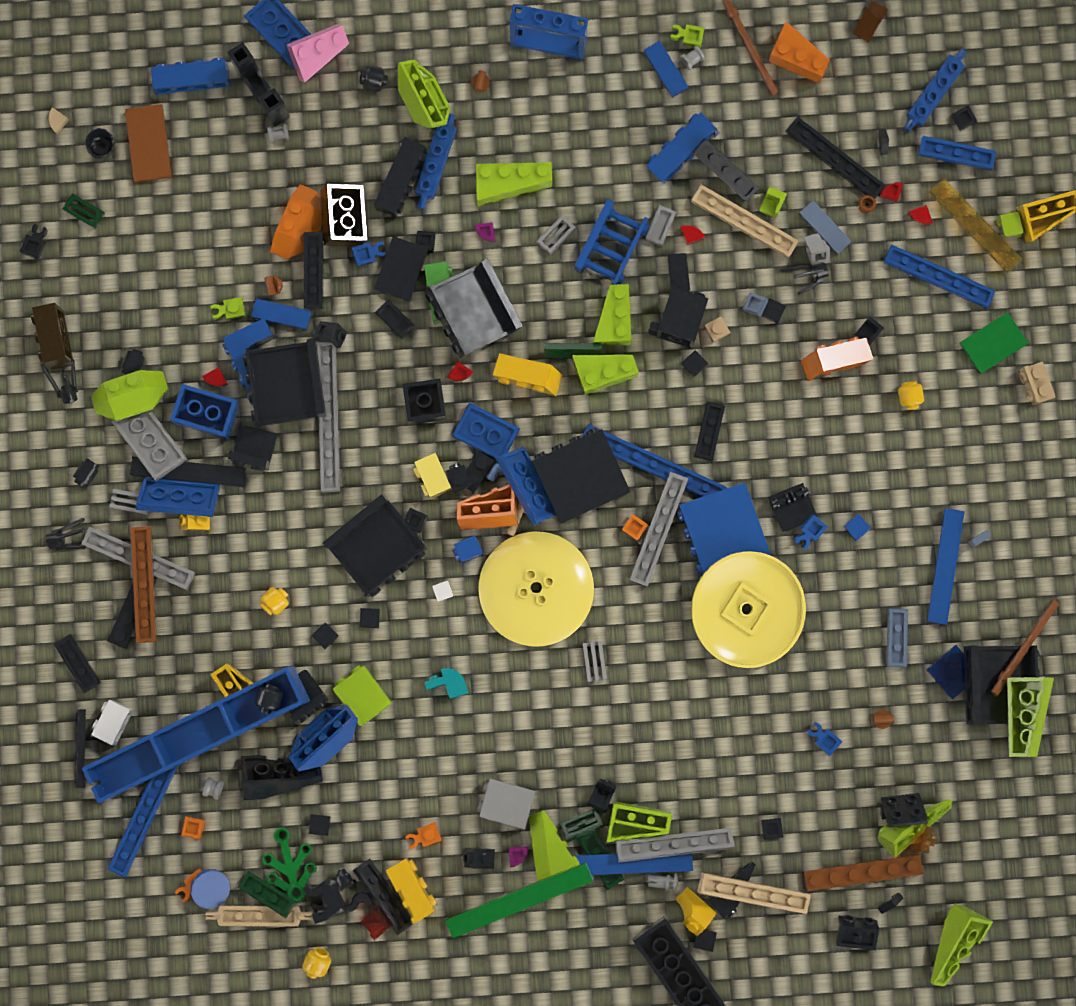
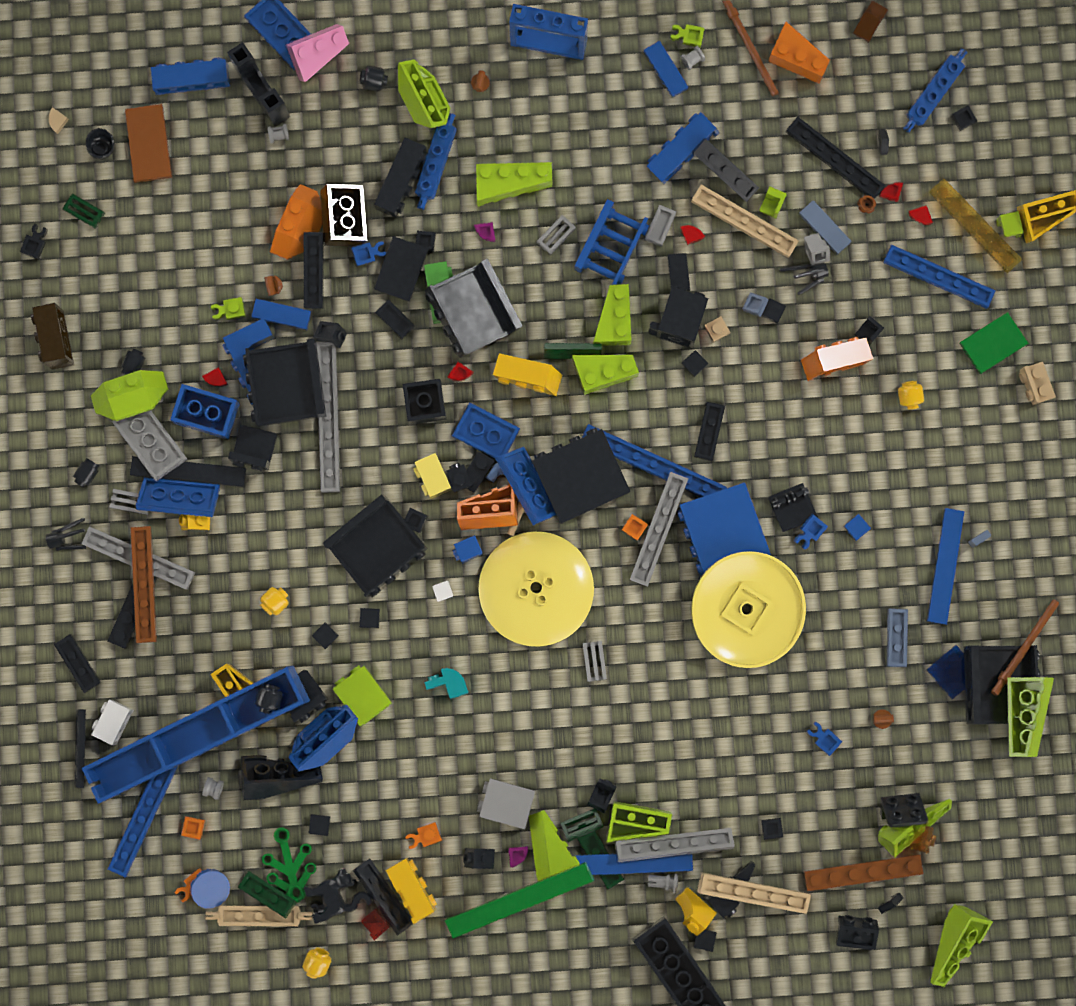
(67, 391): black plant -> none
(957, 153): blue plate -> none

